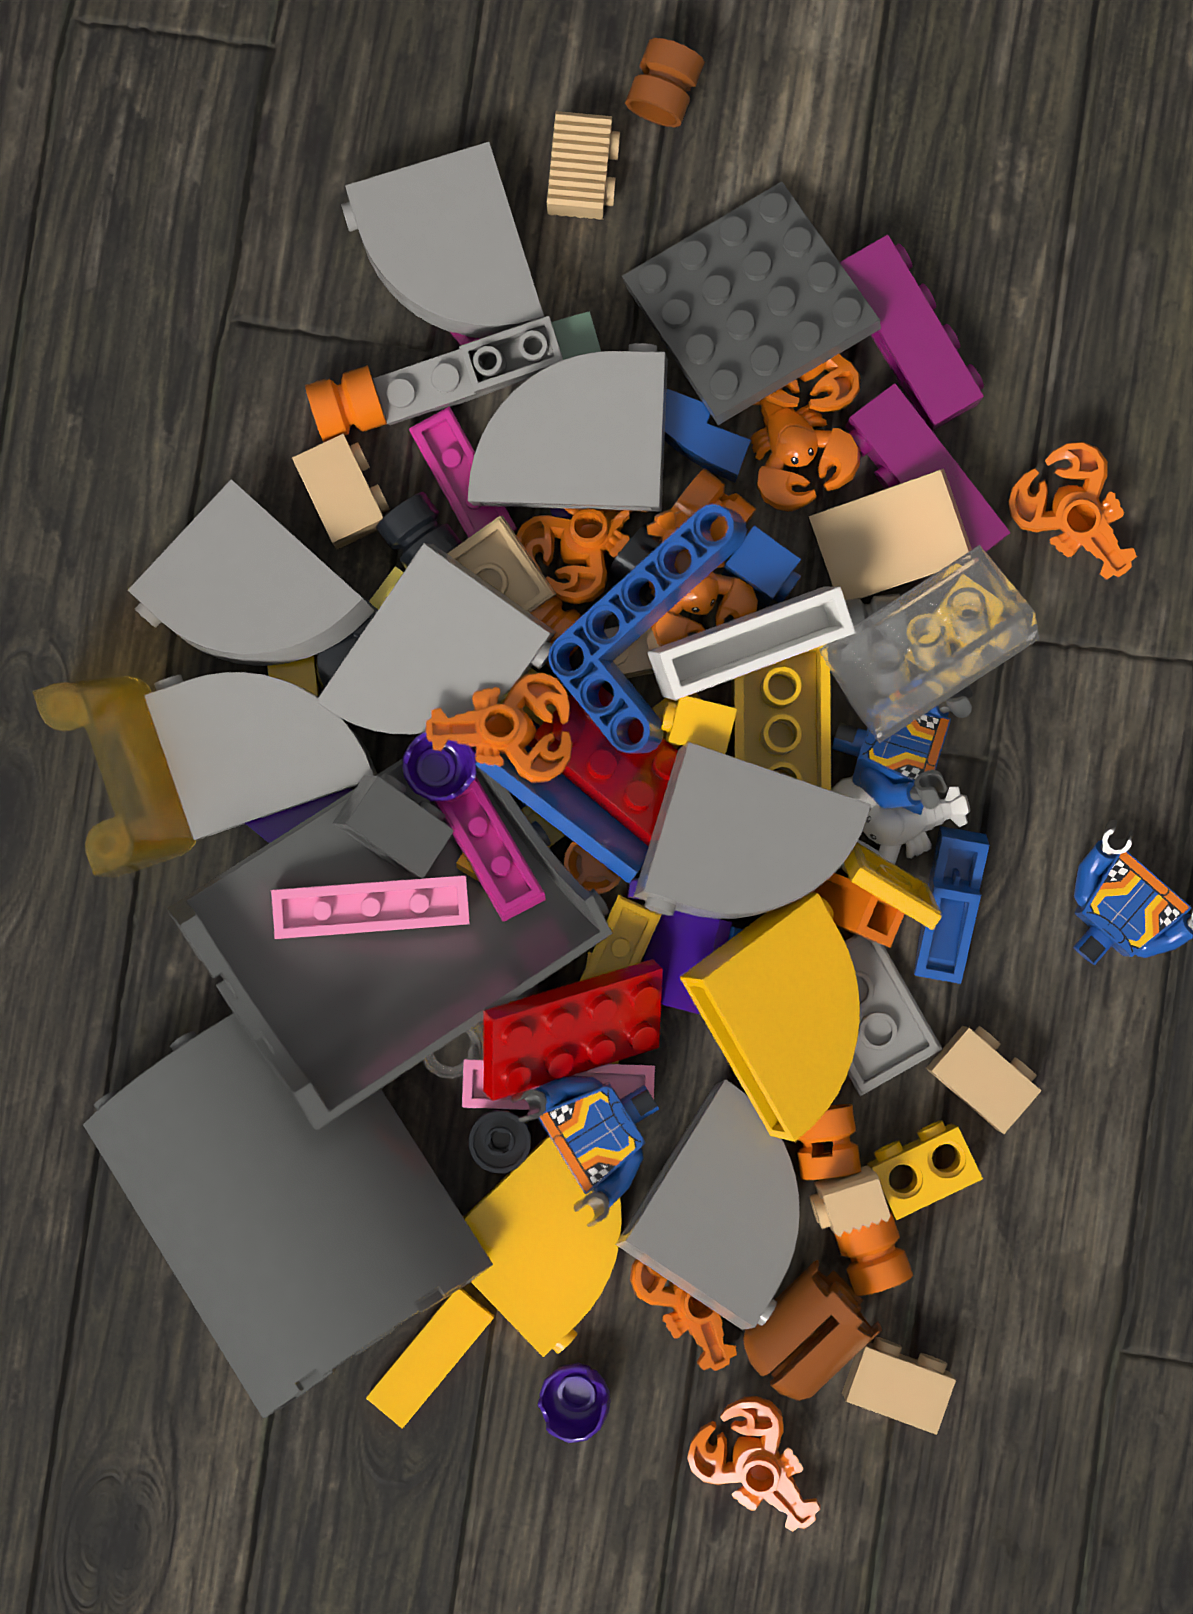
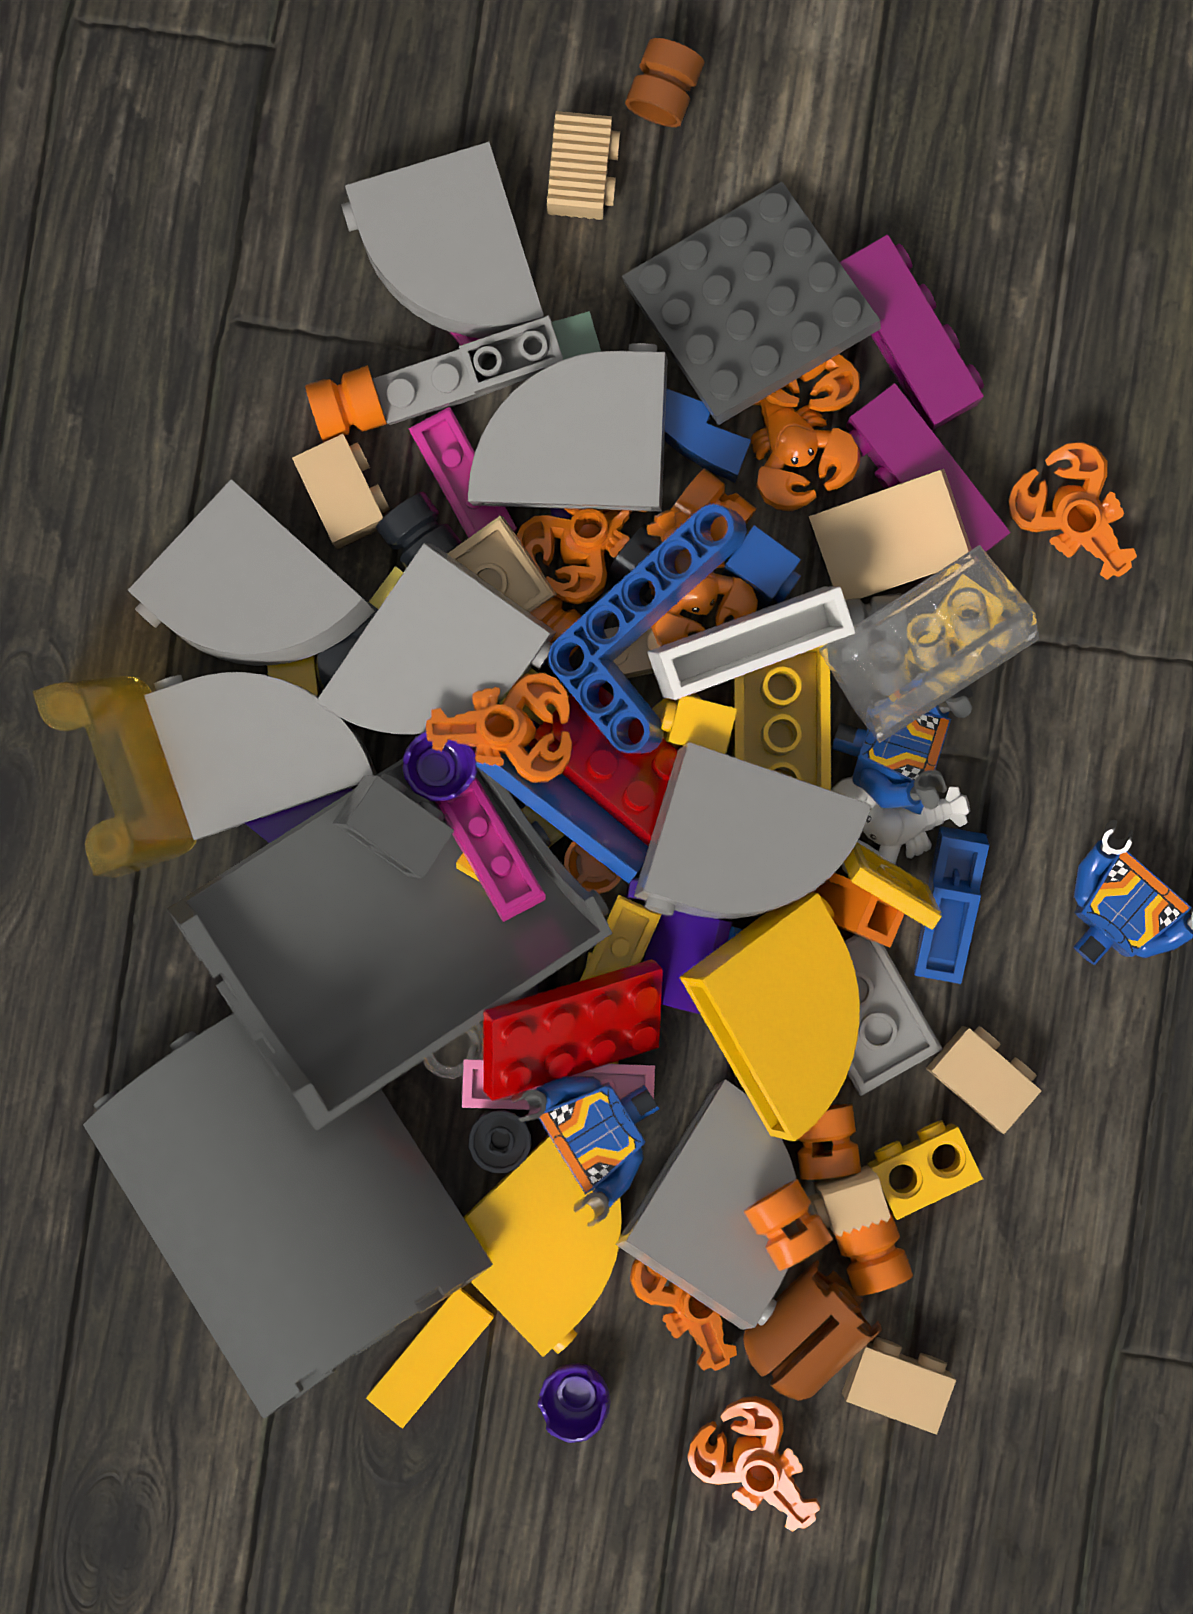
(370, 907): bright pink plate -> none
(777, 1211): none -> orange wheel

